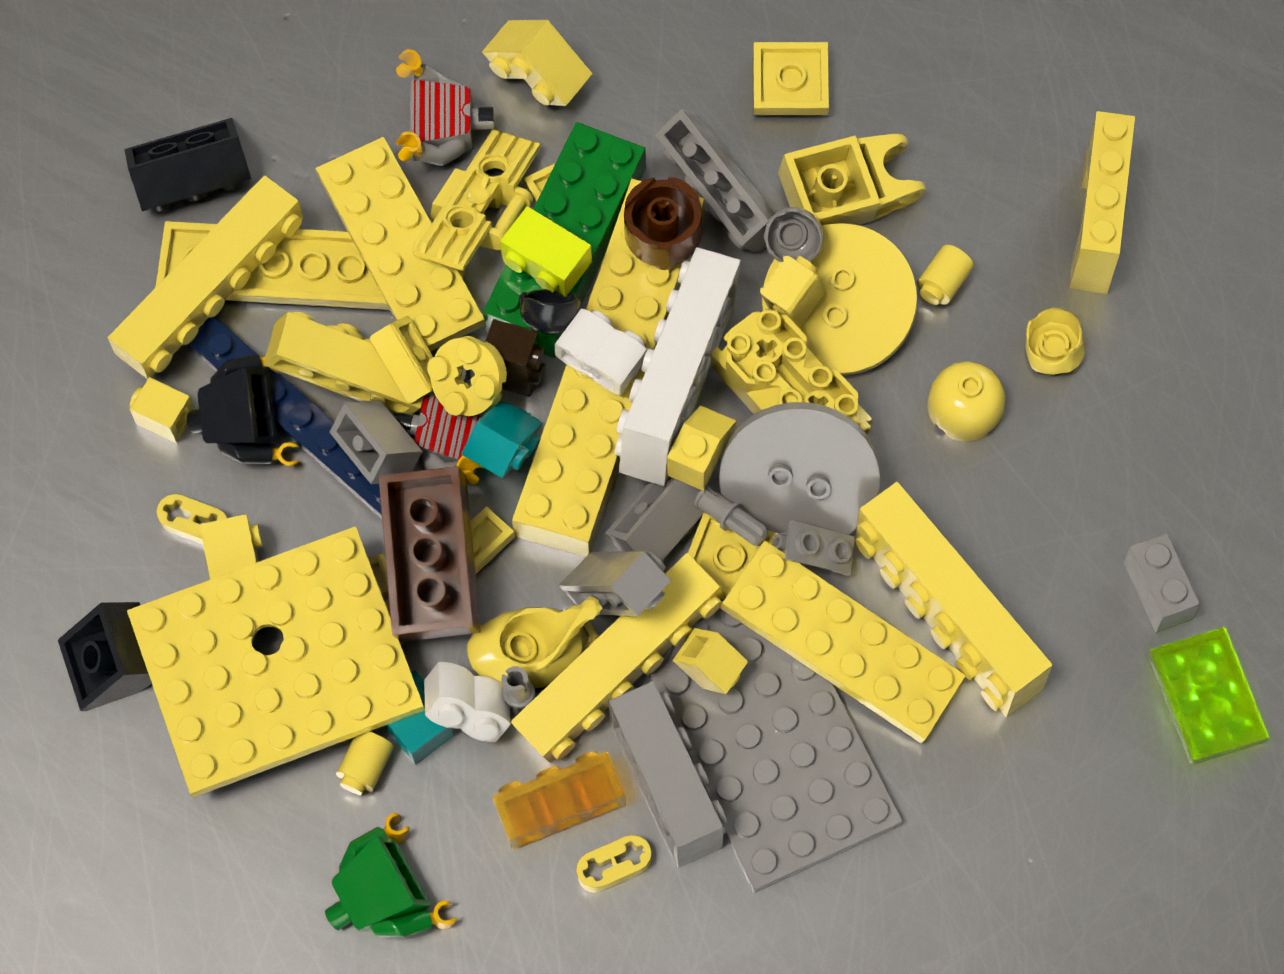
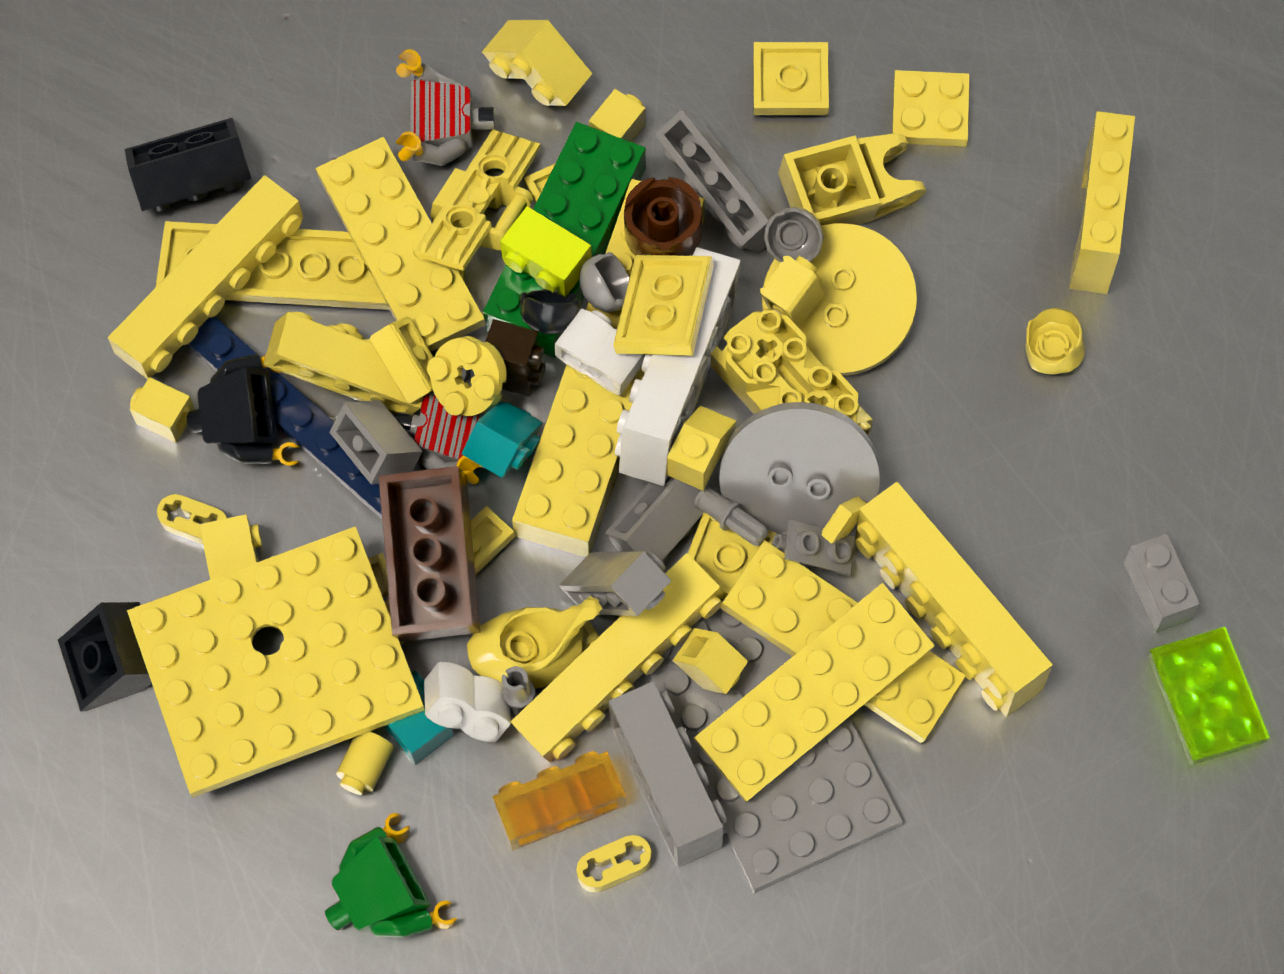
(604, 282): none -> light grey hair
(620, 116): none -> light yellow brick
(663, 305): none -> light yellow tile
(813, 692): none -> light yellow plate
(843, 520): none -> light yellow tile
(931, 107): none -> light yellow plate
(944, 275): light yellow brick -> none
(966, 401): light yellow cylinder -> none

